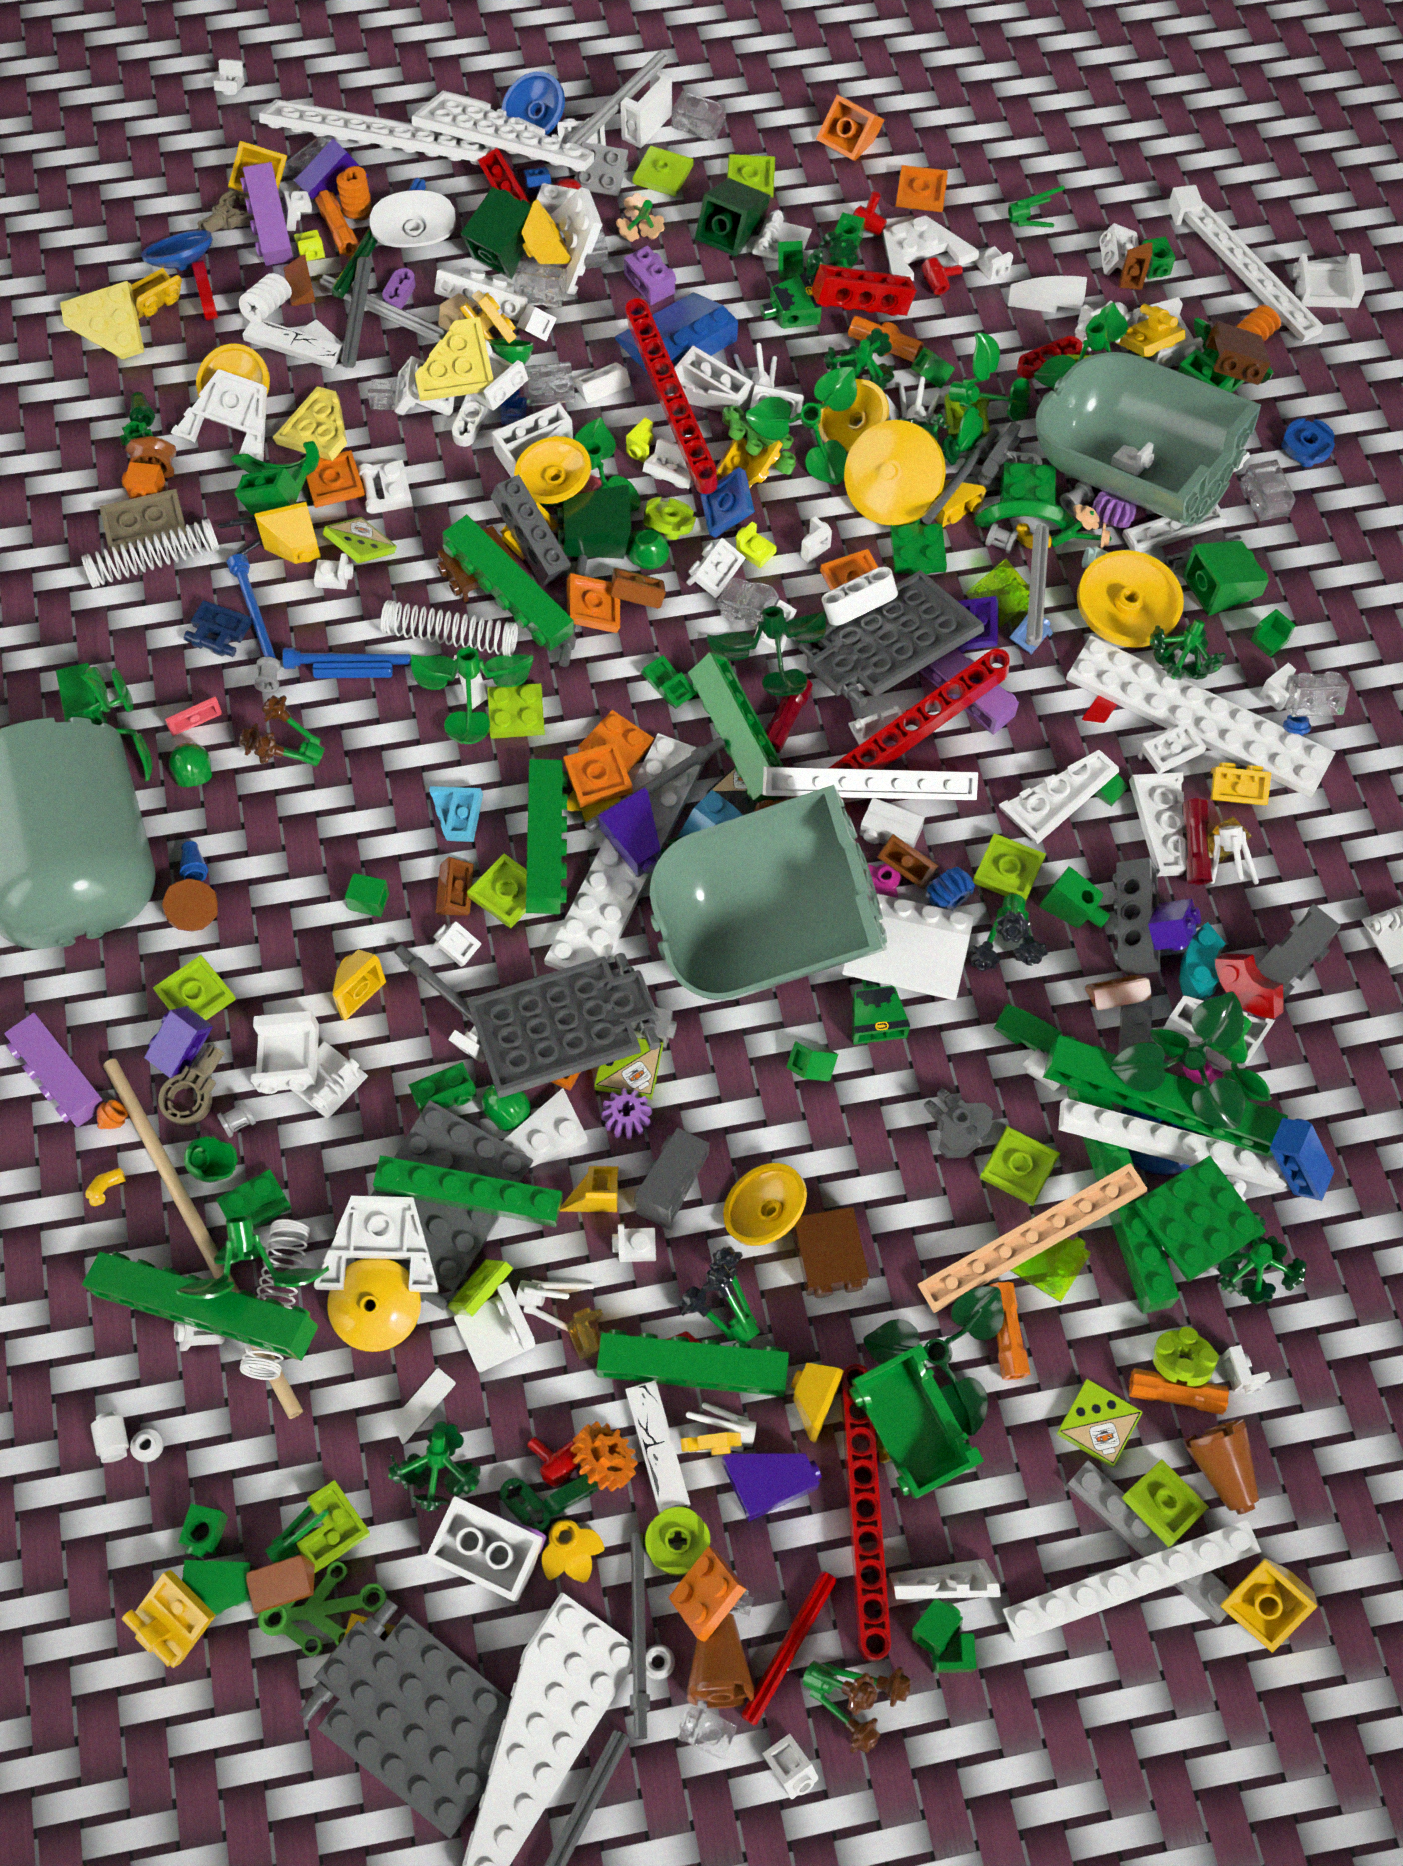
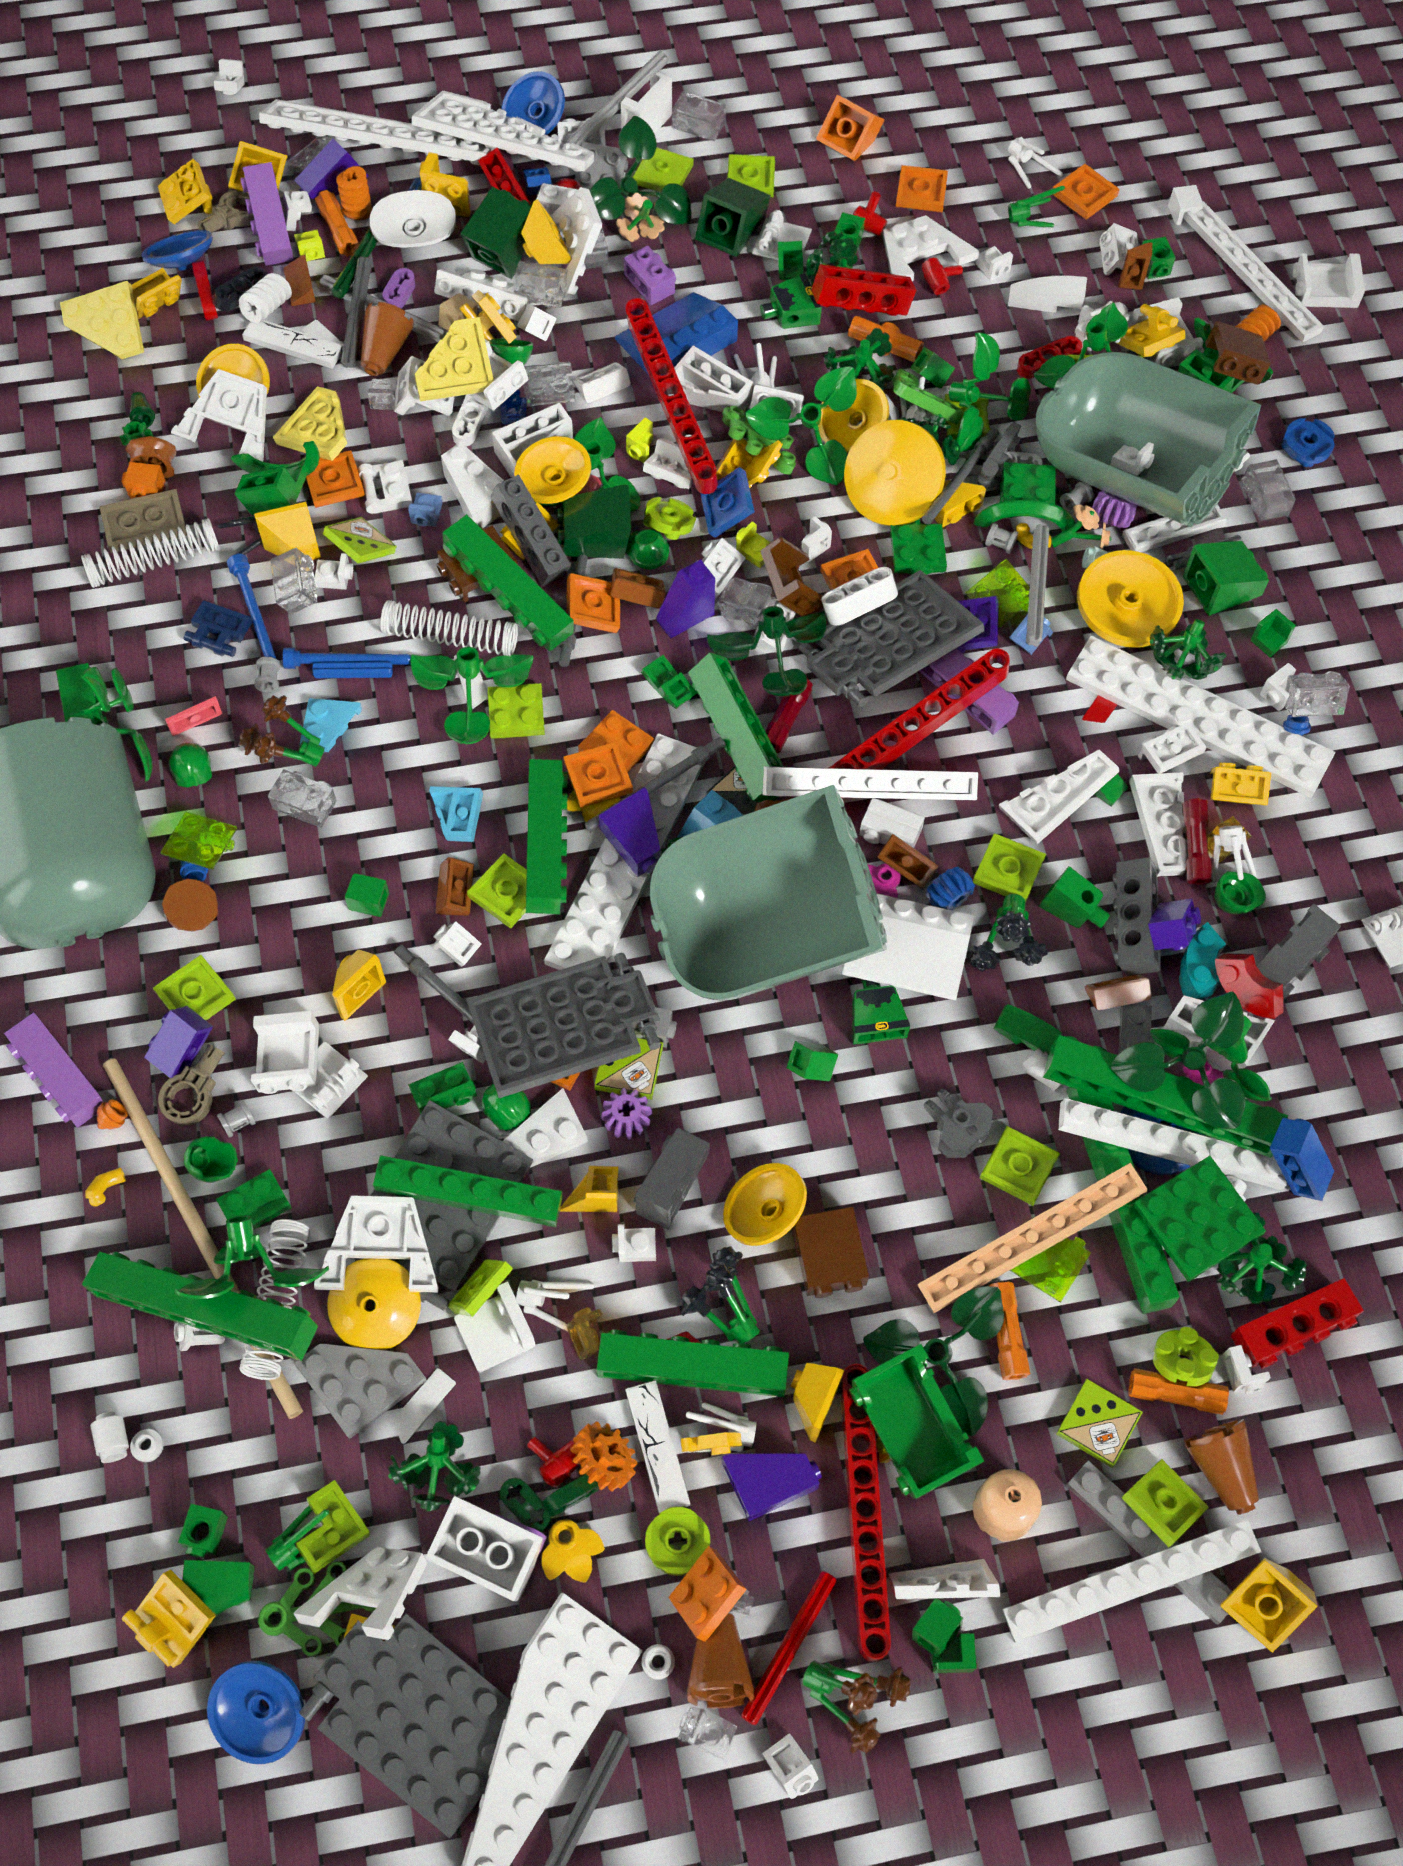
(185, 192): none -> yellow plate
(199, 840): none -> clear neon green hinge
(244, 280): none -> black beam
(244, 1723): none -> blue dish
(281, 1583): dark orange slope -> none
(294, 580): none -> clear brick
(302, 797): none -> clear brick
(328, 719): none -> medium azure wing
(359, 1382): none -> light grey plate
(375, 1581): none -> white wing
(383, 336): none -> dark orange cone
(425, 509): none -> medium blue bracket
(449, 186): none -> yellow bracket
(471, 484): none -> white wedge
(609, 196): none -> dark green plant
(639, 1699): dark grey bar -> none
(688, 600): none -> dark purple slope
(783, 565): none -> reddish brown panel
(870, 725): white hinge -> none
(907, 387): none -> bright green beam
(998, 1513): none -> light nougat cylinder
(1021, 152): none -> white plant
(1086, 191): none -> orange plate
(1237, 895): none -> green hat
(1335, 1298): none -> red brick

